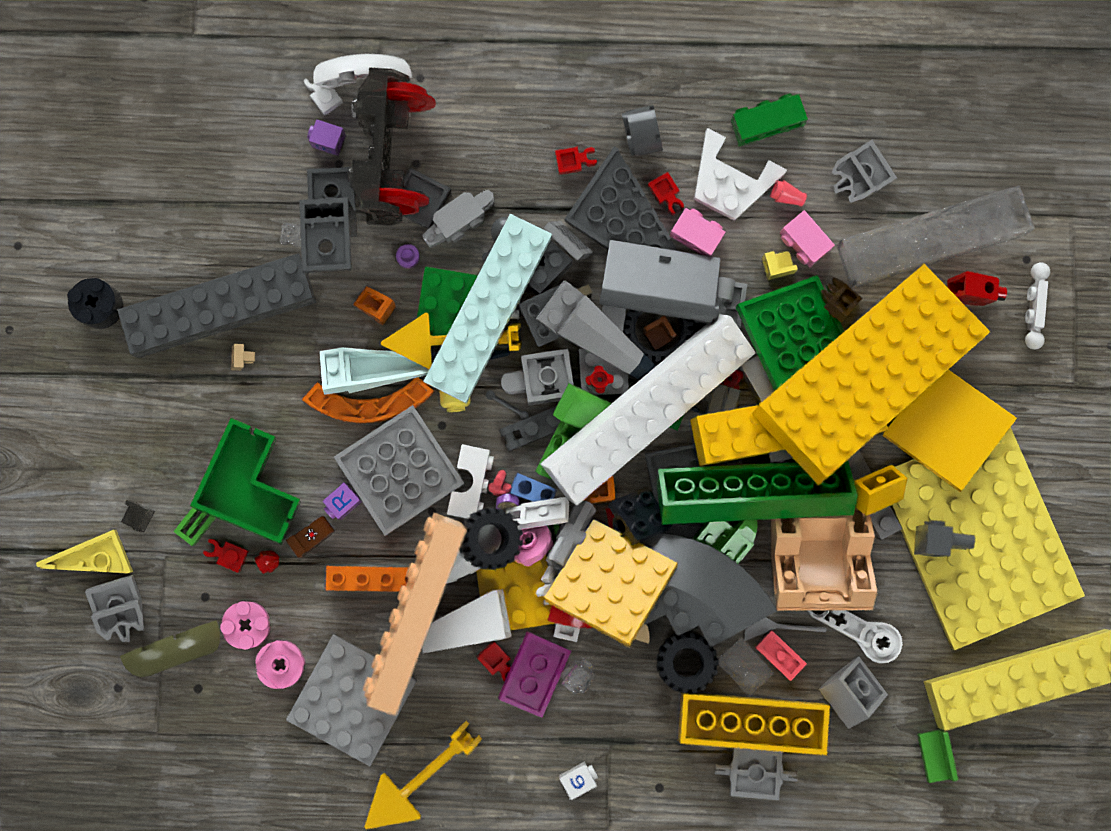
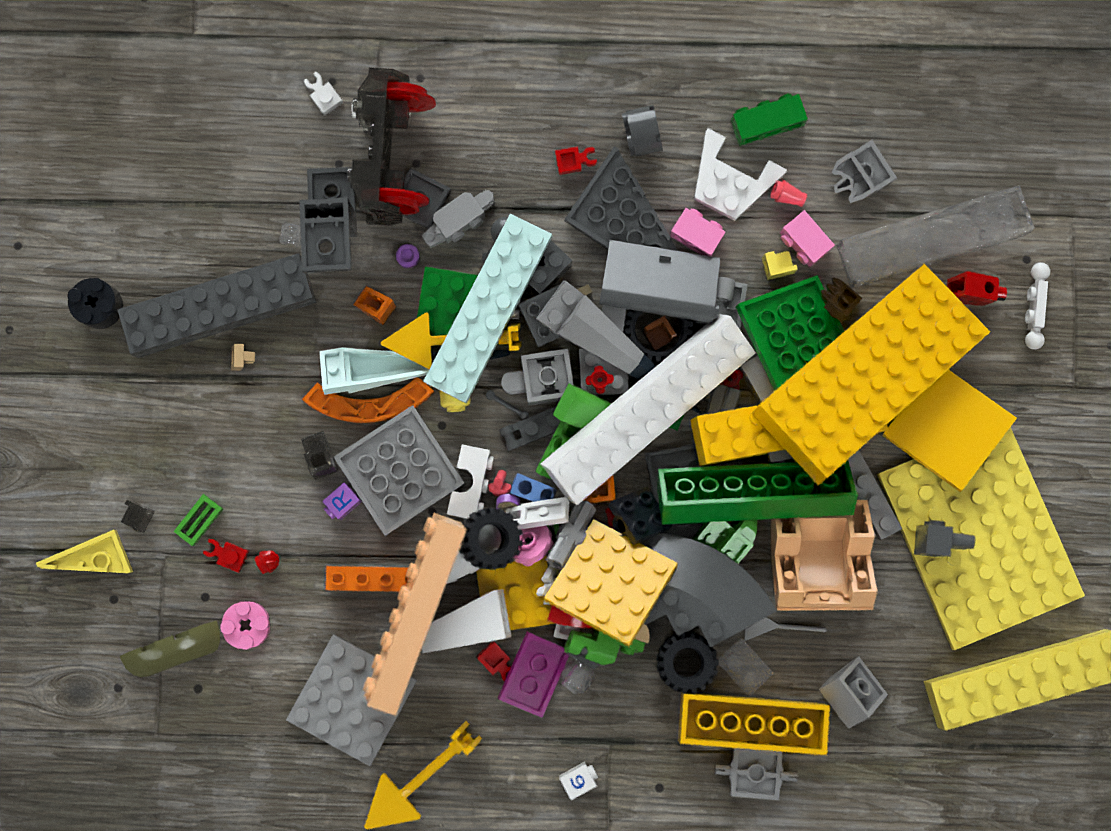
(116, 608): light grey plate -> none
(233, 488): green piece -> none
(266, 667): bright pink plate -> none
(310, 537): reddish brown leg -> none
(319, 456): none -> clear smoke brick
(326, 137): medium lavender brick -> none
(347, 68): white brick -> none
(568, 240): light grey tile -> none
(597, 649): none -> bright green plate
(664, 190): red plate -> none
(780, 655): coral plate -> none
(866, 634): white beam -> none
(880, 489): yellow brick -> none
(937, 756): bright green panel -> none

